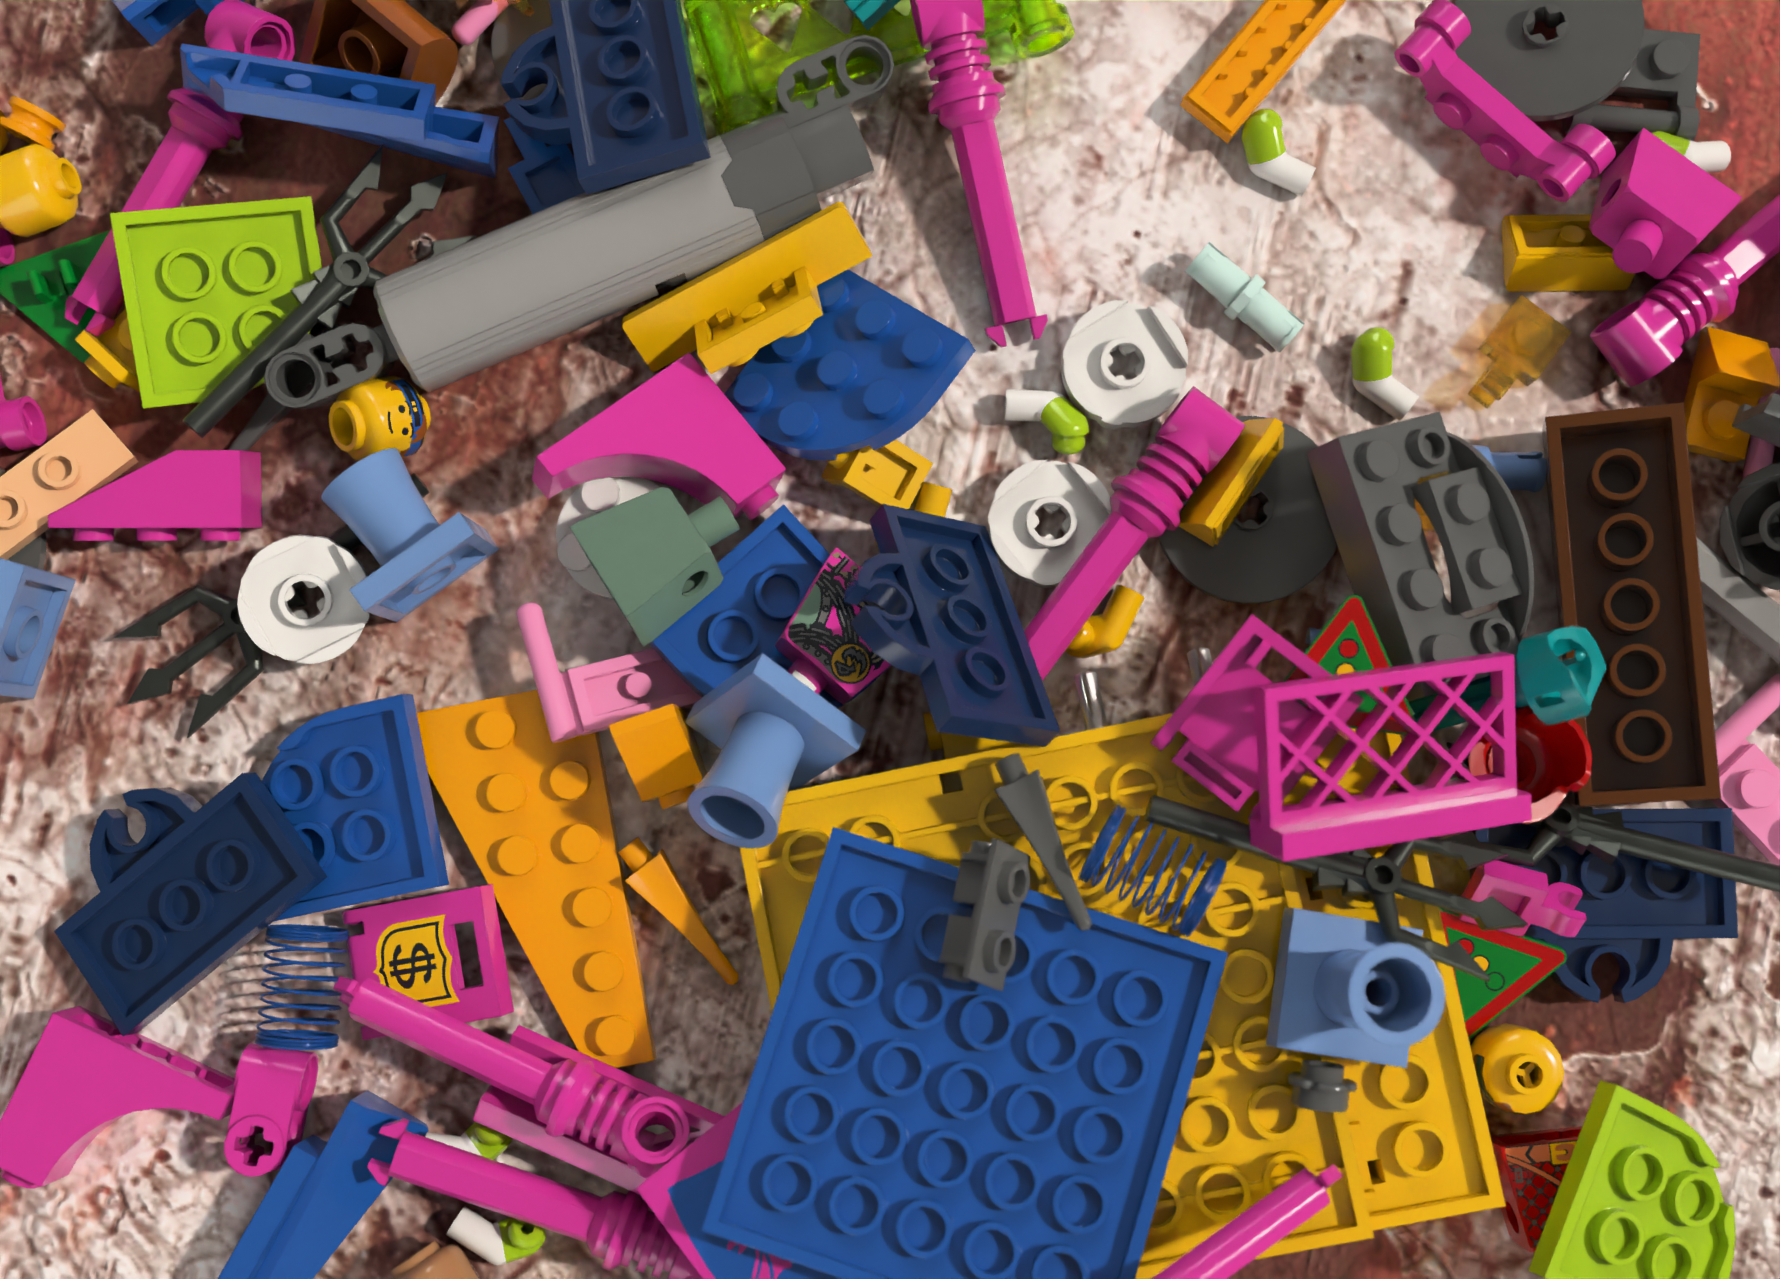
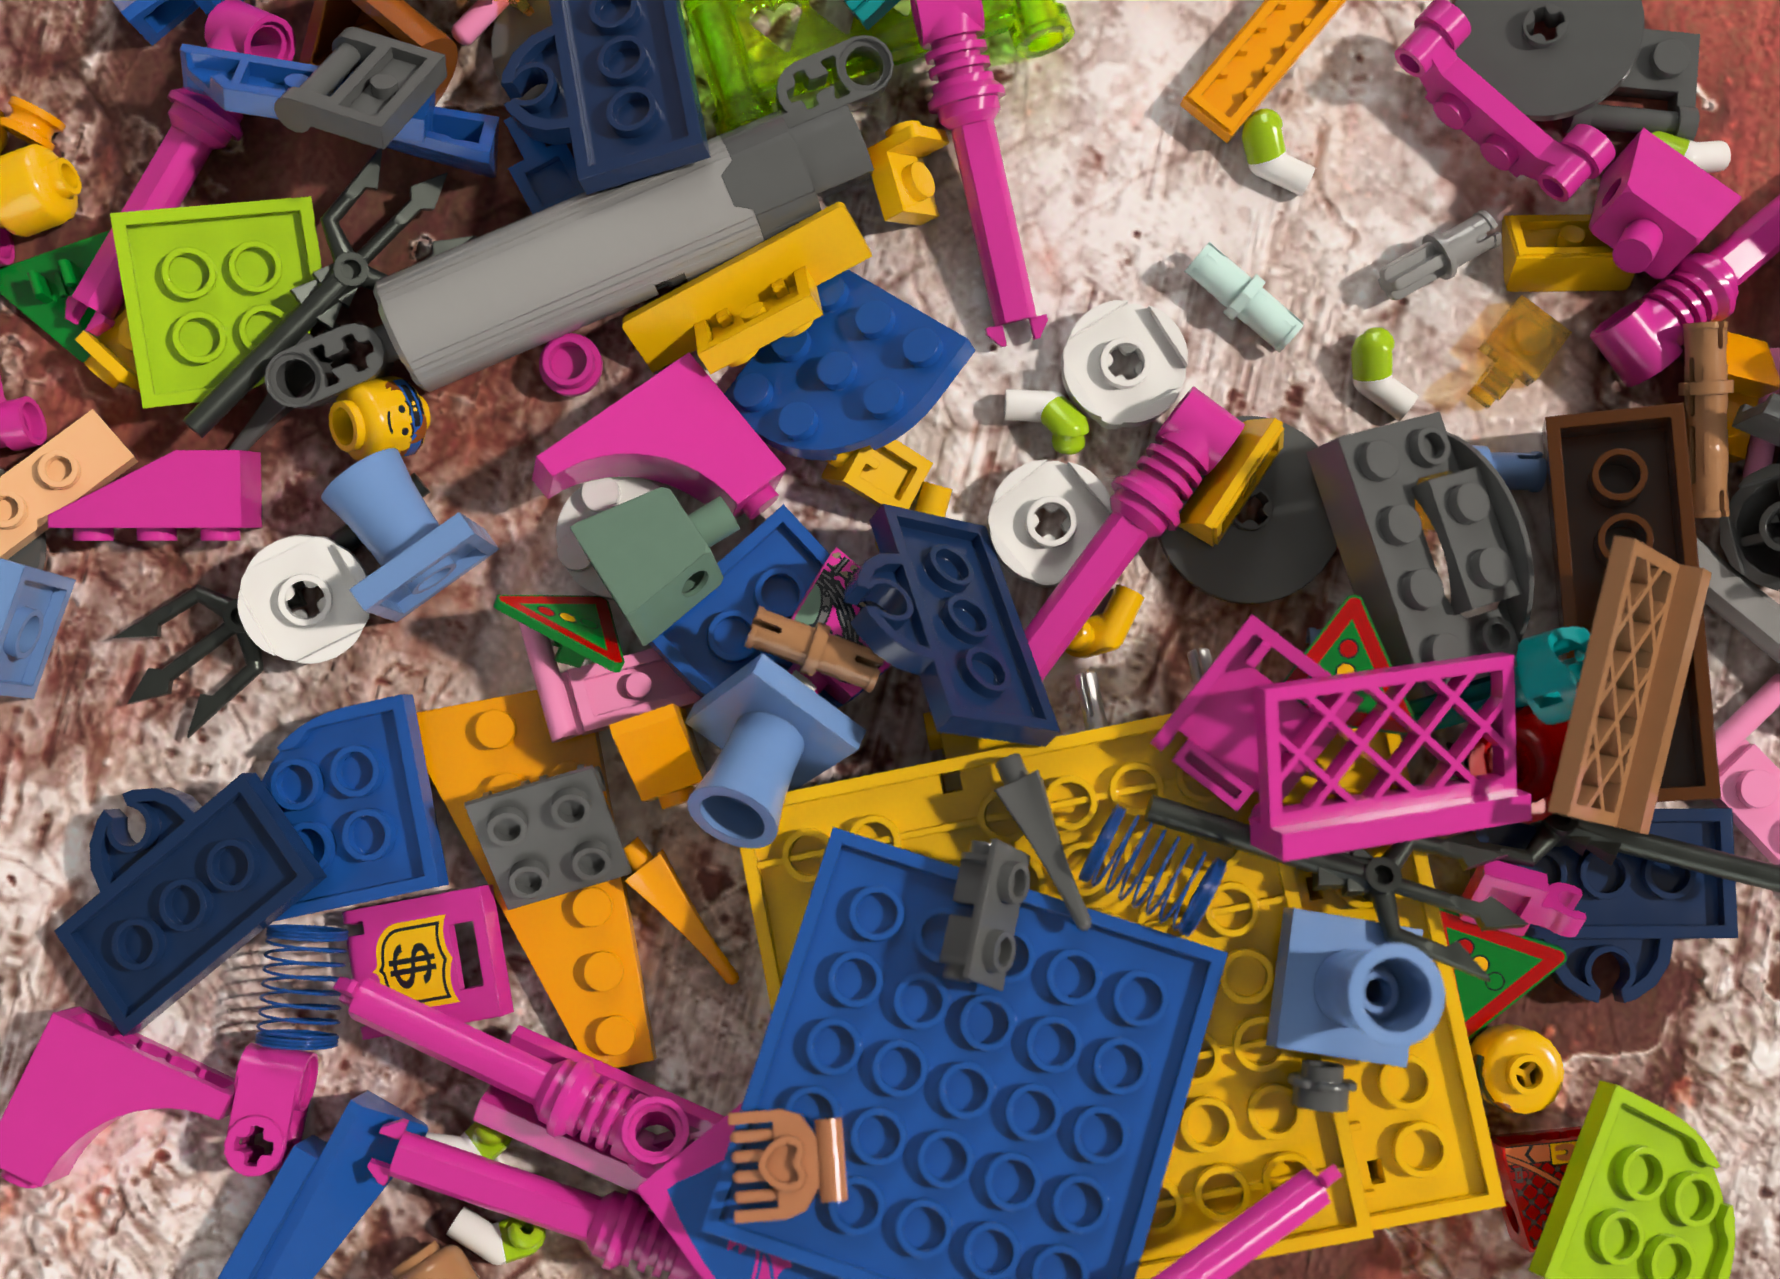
(375, 100): none -> dark grey plate
(549, 836): none -> dark grey hinge
(571, 365): none -> dark pink plate
(574, 623): none -> piece
(793, 1163): none -> nougat piece
(814, 649): none -> medium nougat pin
(900, 175): none -> yellow bracket
(1439, 256): none -> light grey axle
(1630, 688): none -> medium nougat fence
(1705, 409): none -> medium nougat pin

